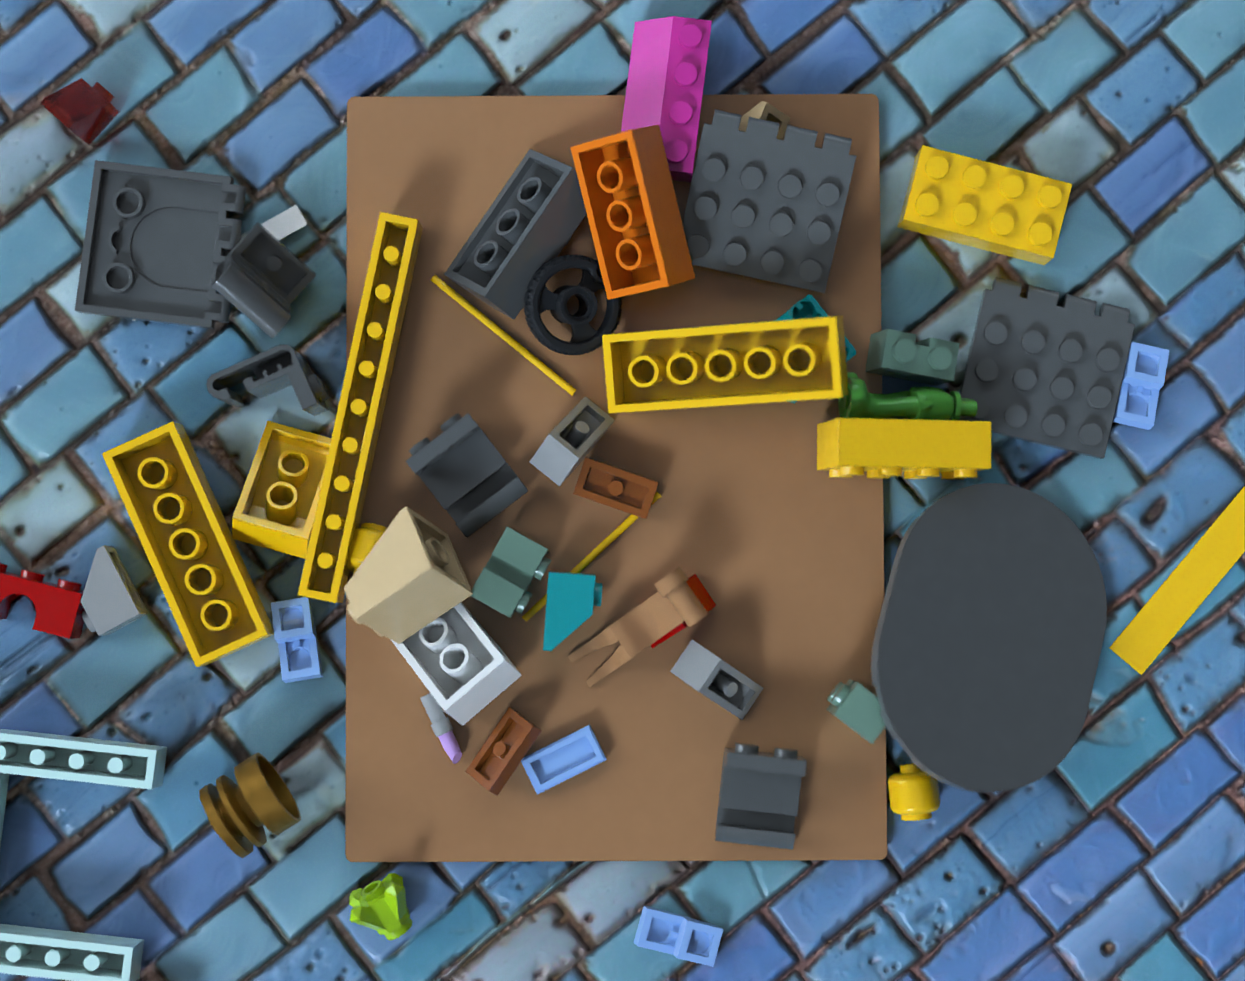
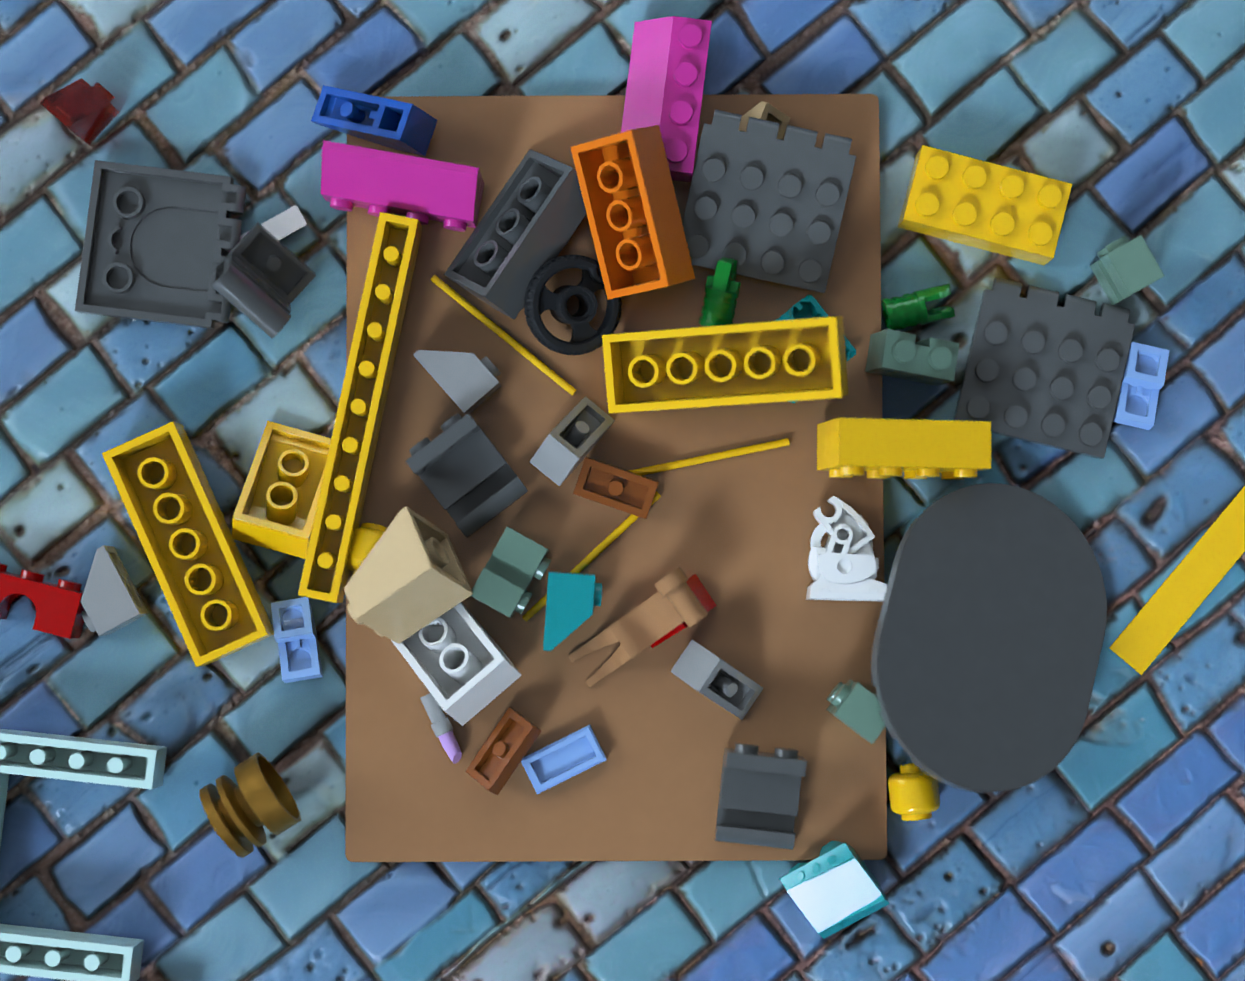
(274, 371): dark grey piece -> none
(375, 119): none -> blue slope
(382, 907): lime rock -> none
(401, 185): none -> dark pink slope
(461, 376): none -> light grey slope
(678, 935): light blue slope -> none
(712, 457): none -> yellow piece
(720, 294): none -> green hinge
(834, 889): none -> slope
(847, 562): none -> white piece
(911, 308): none -> green hinge
(916, 404): bright green piece -> none
(1125, 268): none -> sand green brick

